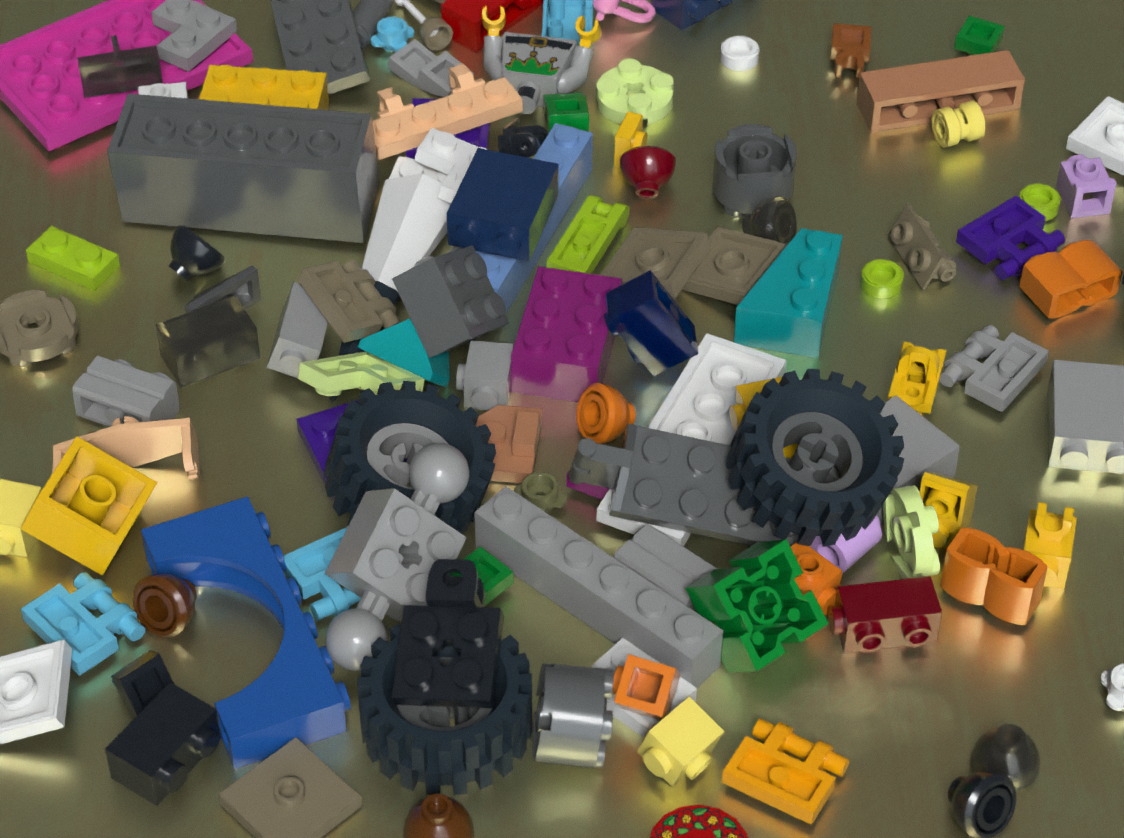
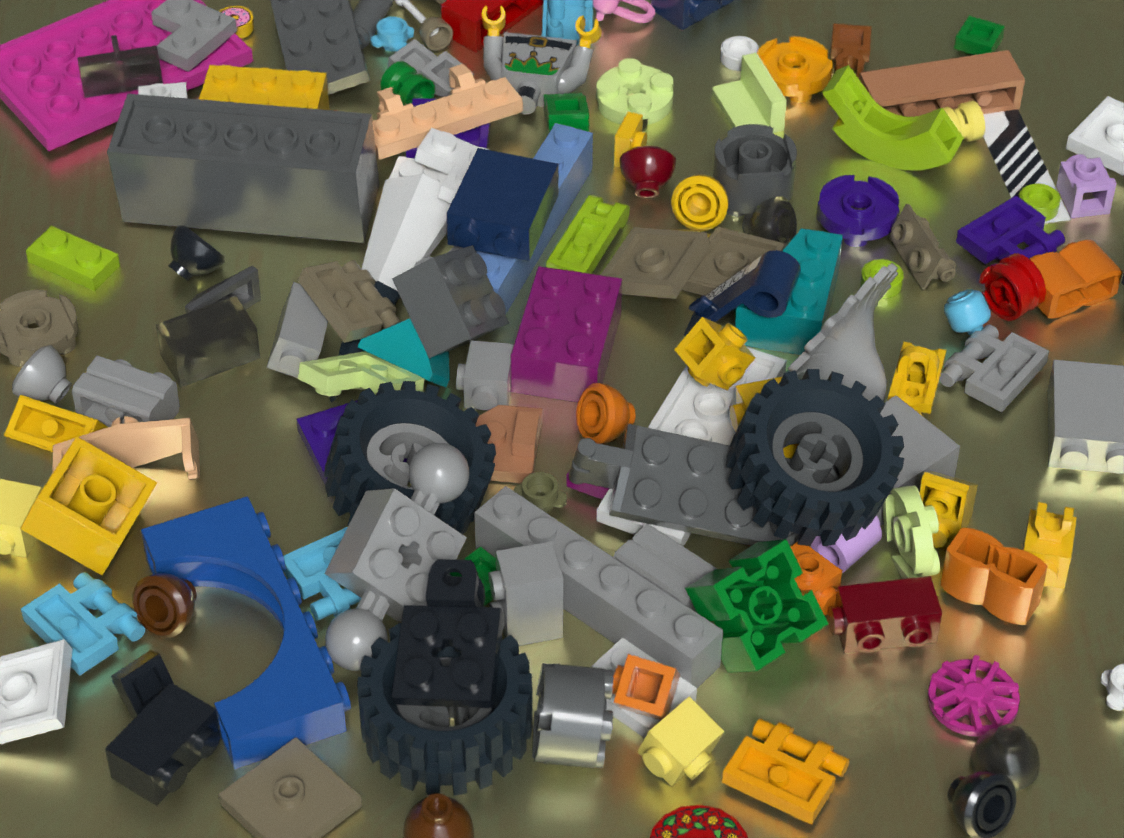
(43, 376): none -> light grey brick
(46, 424): none -> yellow slope
(243, 18): none -> tile
(407, 82): none -> green wheel
(520, 139): black hinge -> none
(529, 592): none -> light grey brick
(650, 323): clear blue brick -> none
(700, 202): none -> yellow brick
(715, 353): none -> yellow brick
(753, 97): none -> yellowish green panel
(761, 286): none -> dark blue door
(800, 82): none -> light orange plate
(848, 340): none -> light grey piece
(855, 225): none -> dark purple plate
(887, 137): none -> lime arch
(967, 311): none -> medium azure piece
(973, 696): none -> dark pink wheel
(1013, 286): none -> red wheel
(1017, 155): none -> sticker

